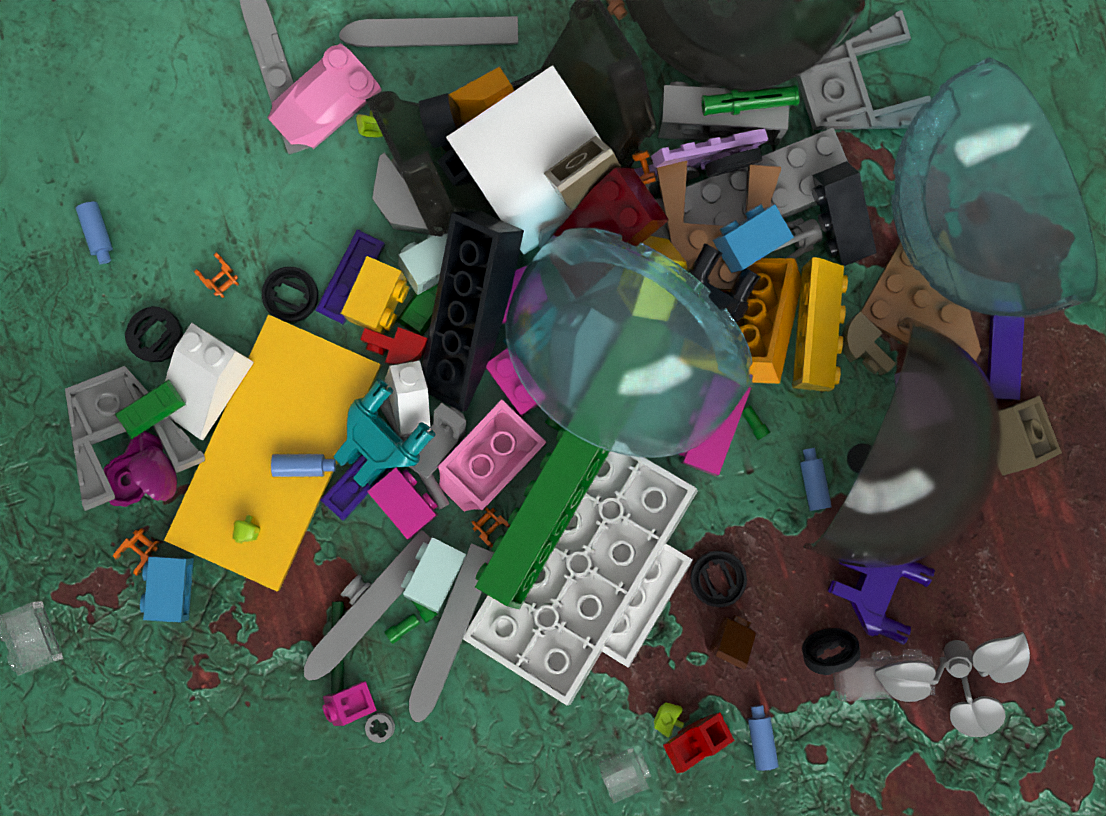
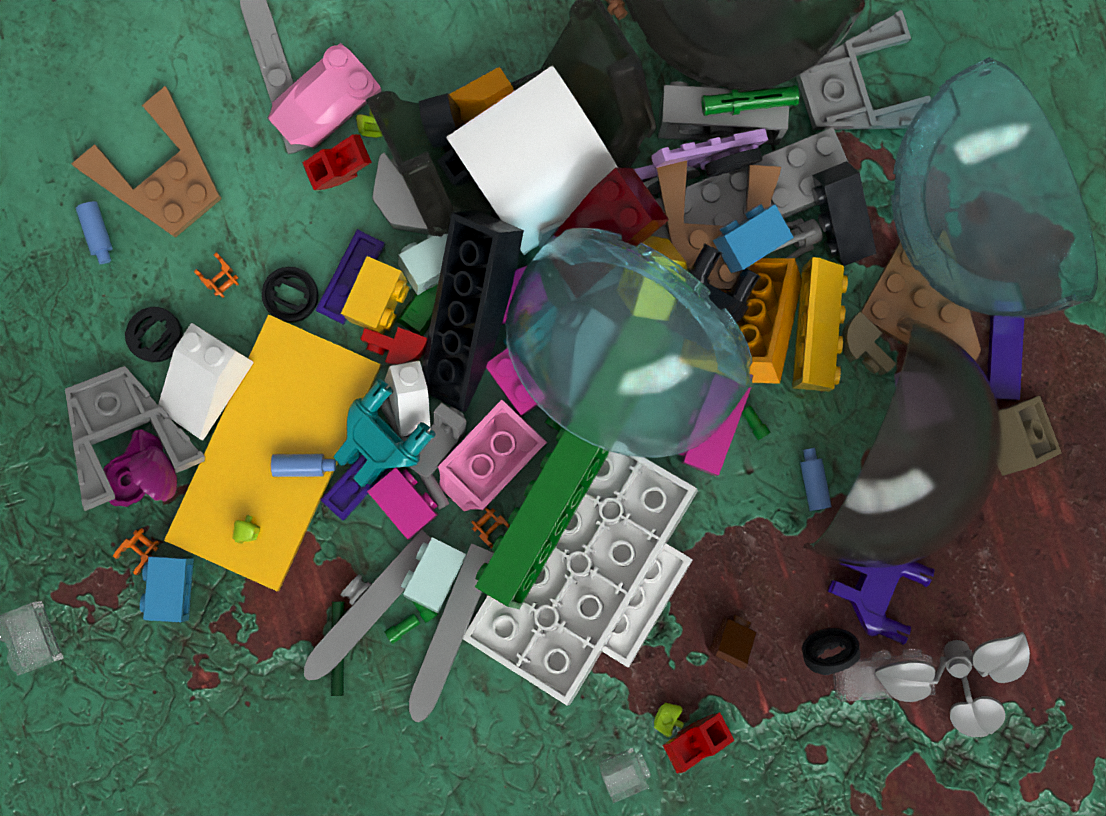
(150, 409): green tile -> none
(173, 193): none -> medium nougat wing
(338, 164): none -> red brick
(348, 704): dark pink bracket -> none
(377, 737): light grey bush -> none
(431, 32): light grey piece -> none
(582, 171): dark tan slope -> none
(647, 177): orange piece -> none
(735, 591): black piece -> none
(762, 739): medium blue cylinder -> none
(857, 456): black piece -> none

